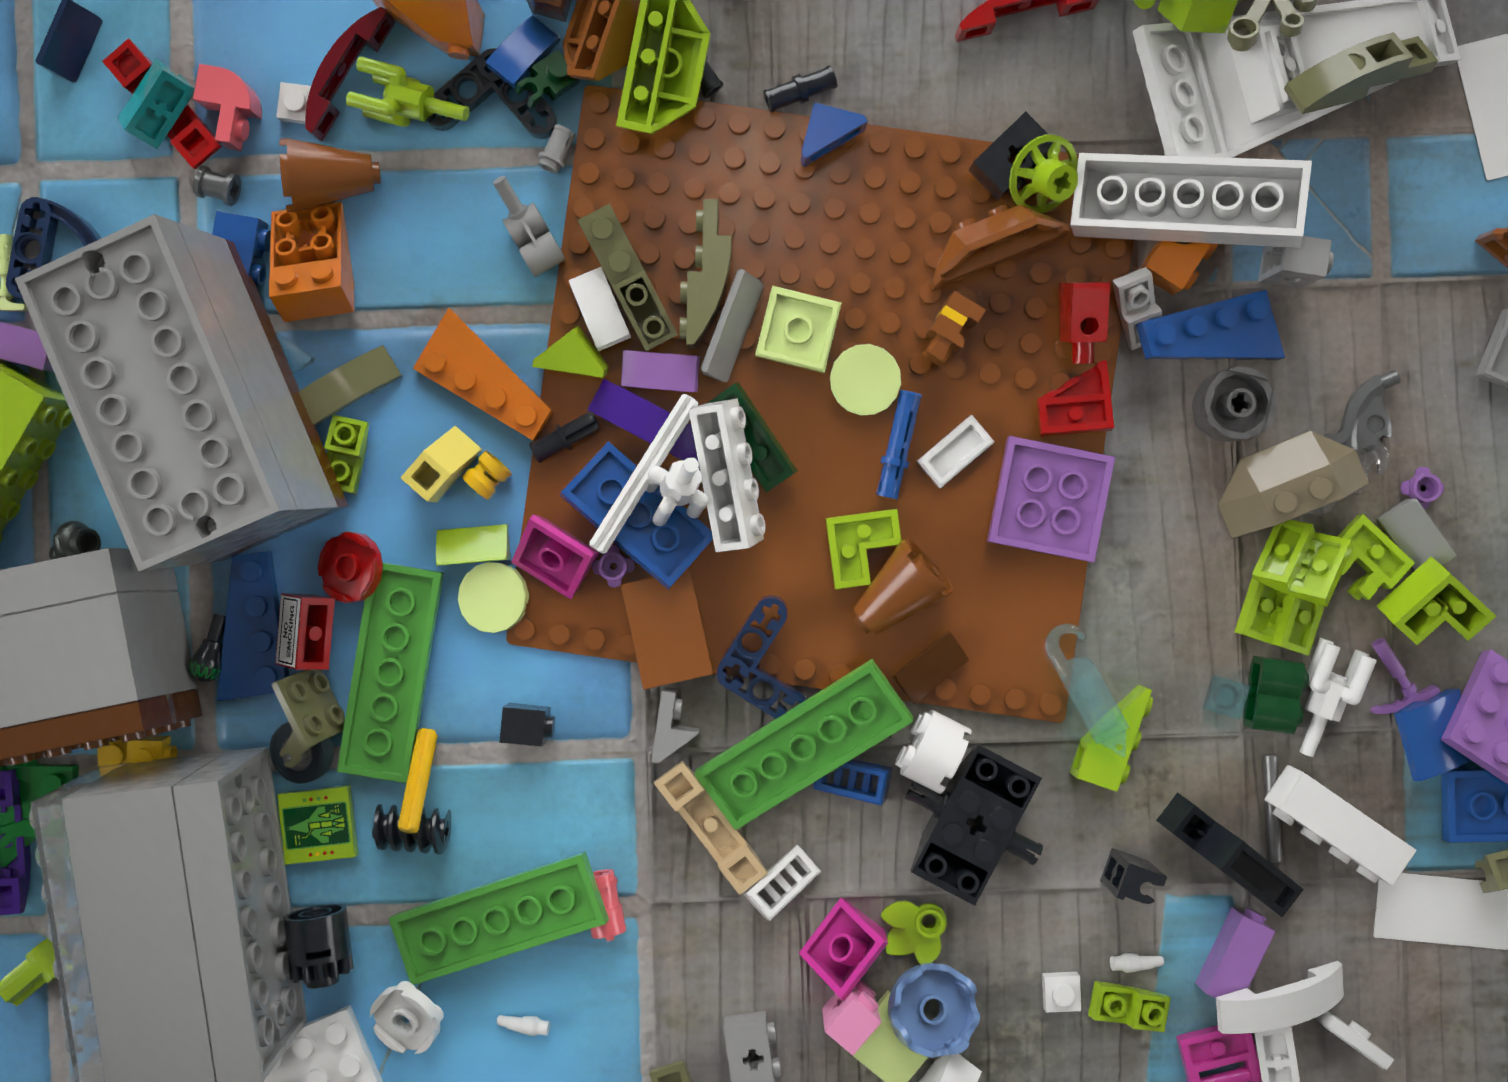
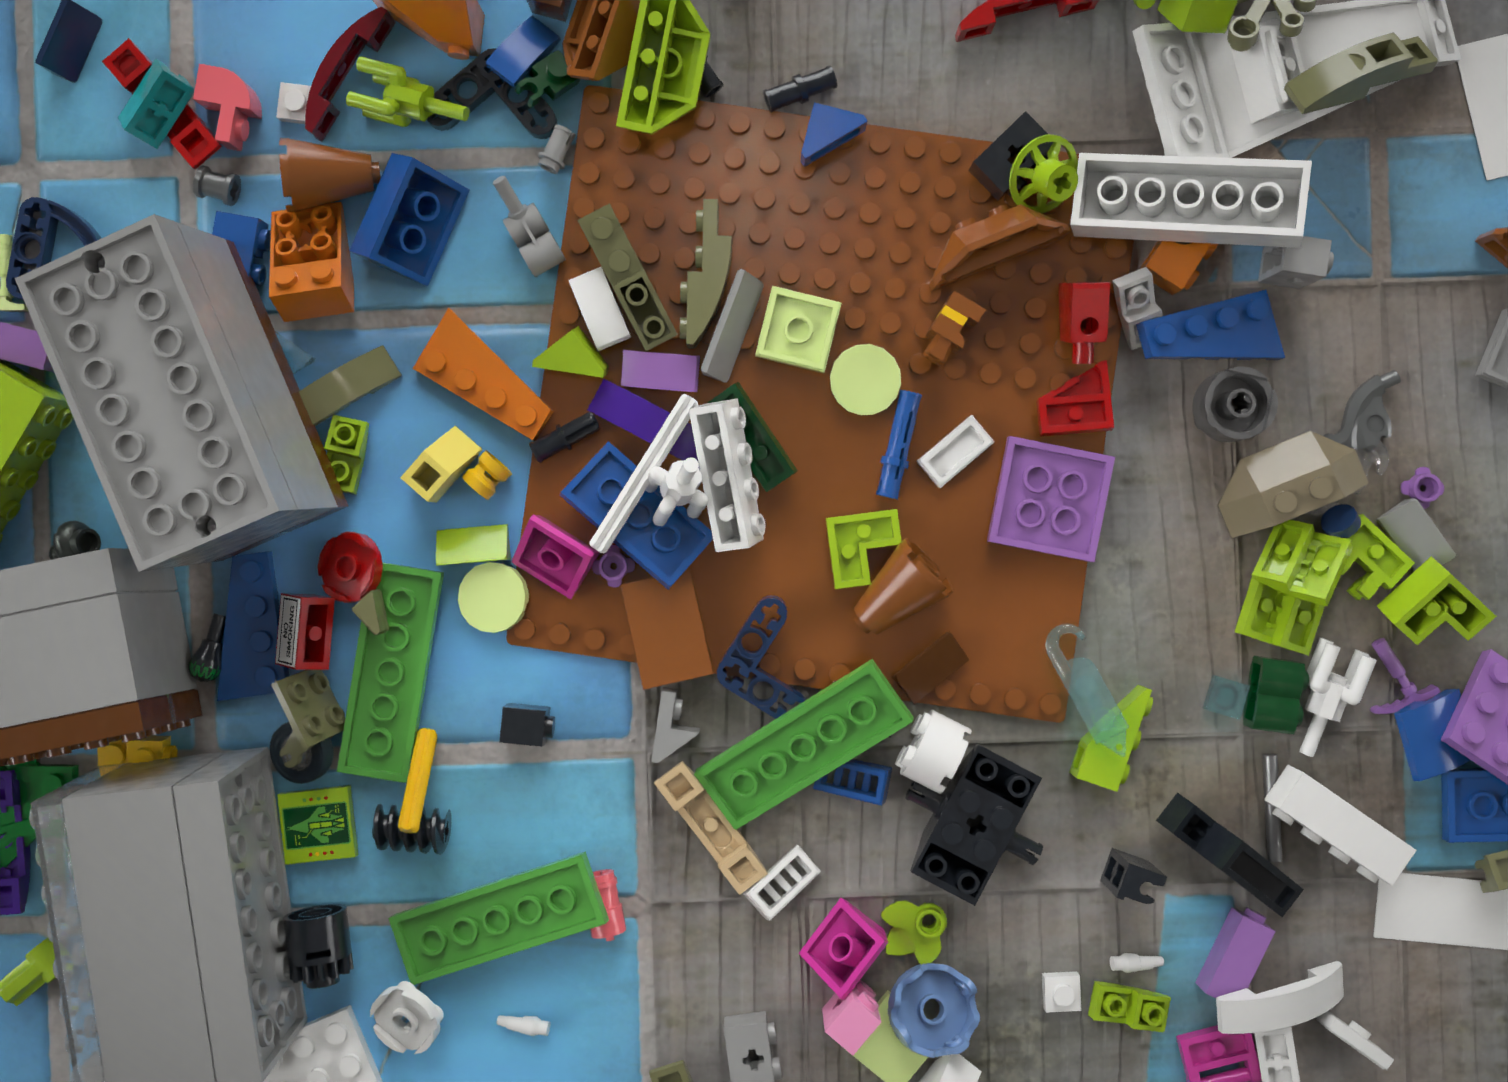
(372, 612): none -> olive slope
(409, 219): none -> blue slope
(1341, 521): none -> dark blue tile

